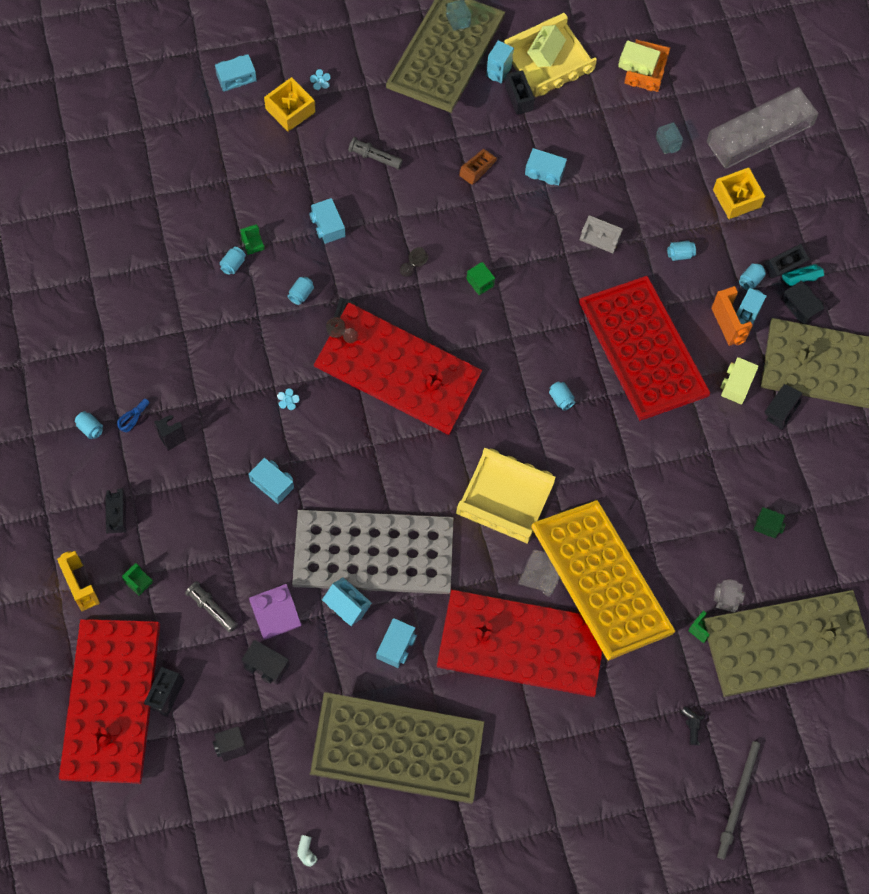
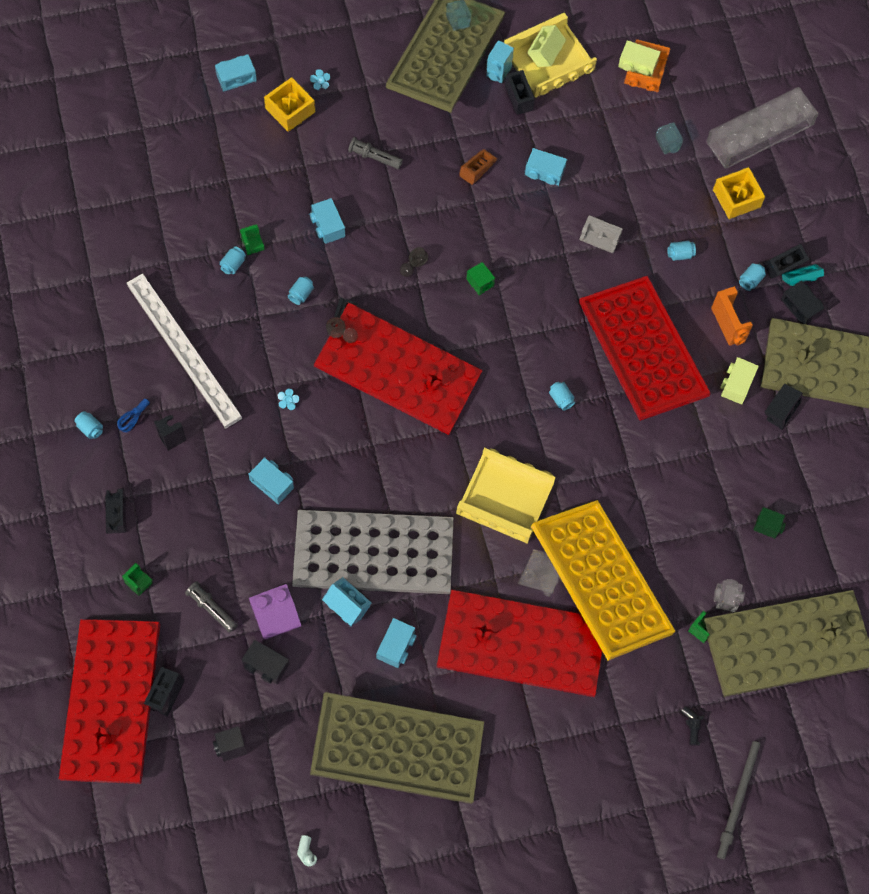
(84, 597): yellow panel -> none
(184, 351): none -> white plate
(750, 306): medium azure brick -> none

